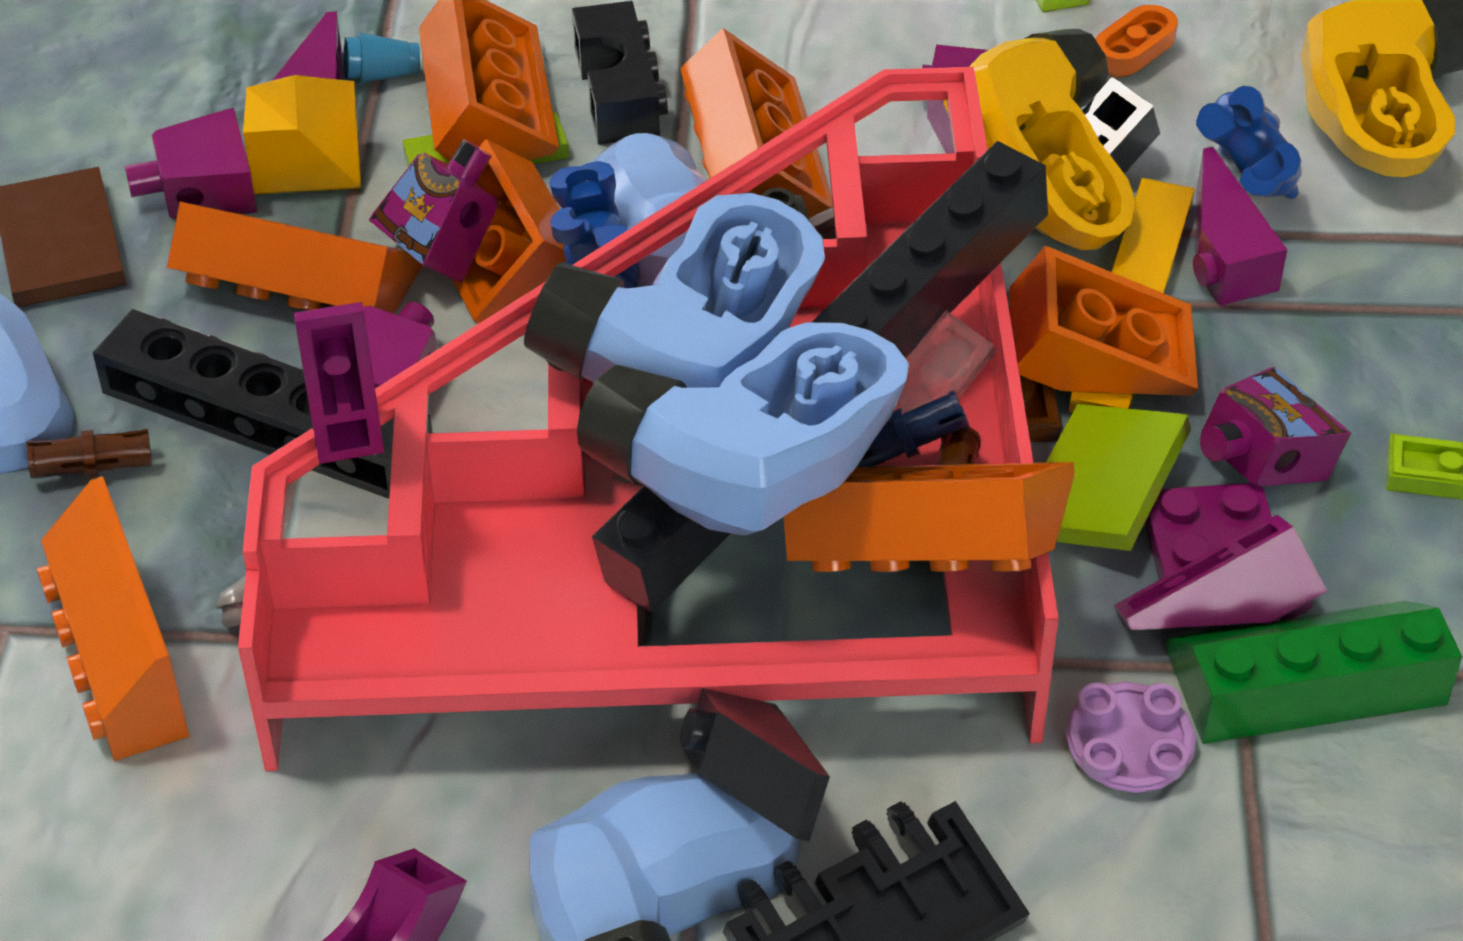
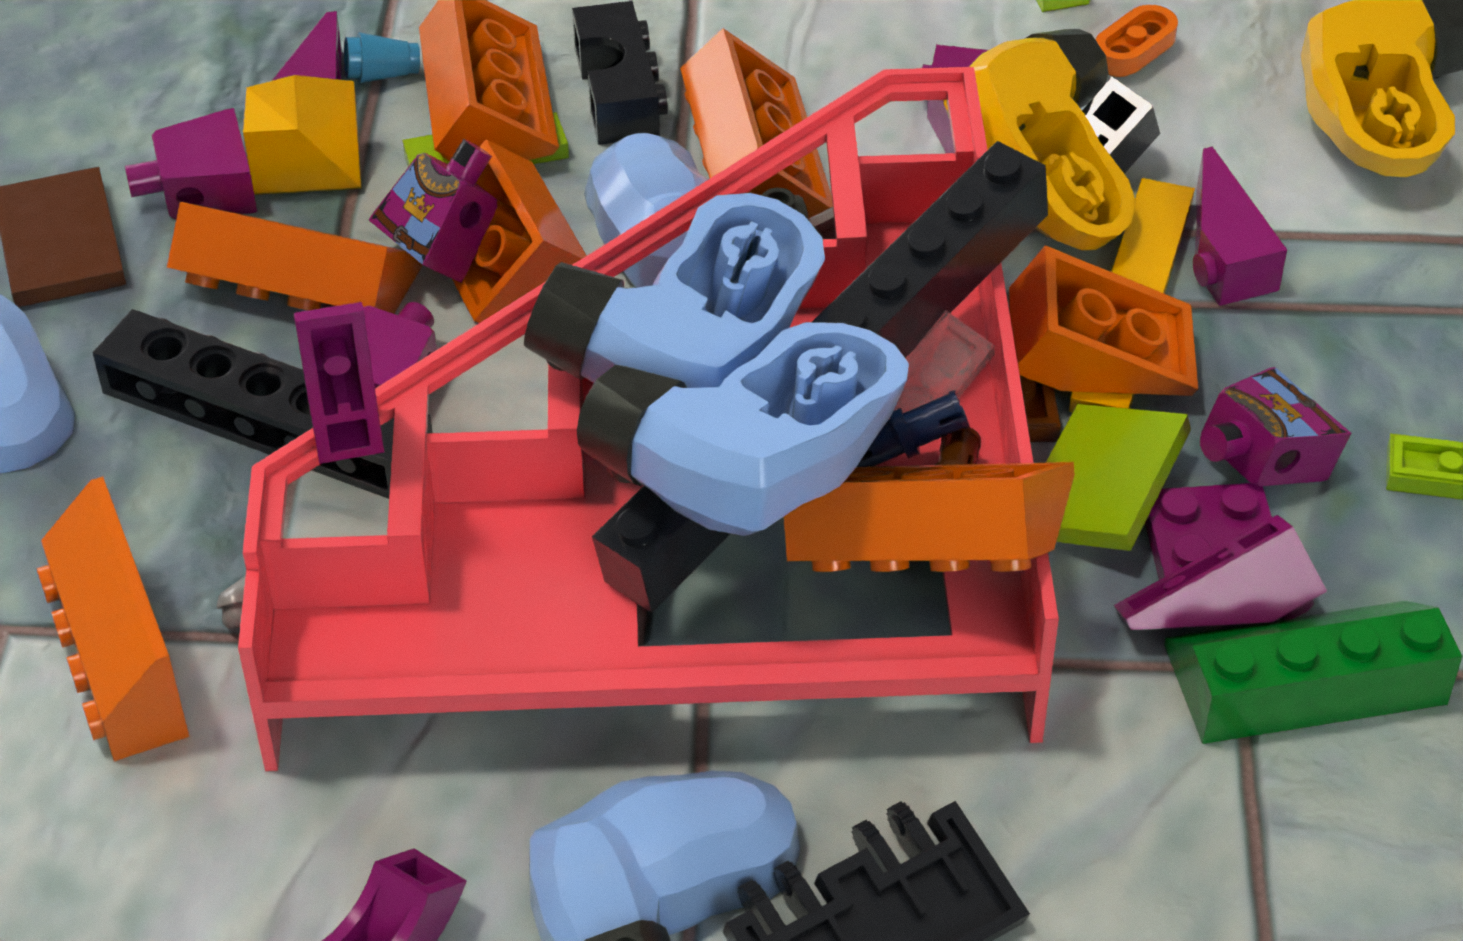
(89, 453): reddish brown pin -> none
(587, 213): blue animal -> none
(756, 759): black slope -> none
(1131, 735): lavender dish -> none
(1252, 141): blue animal -> none

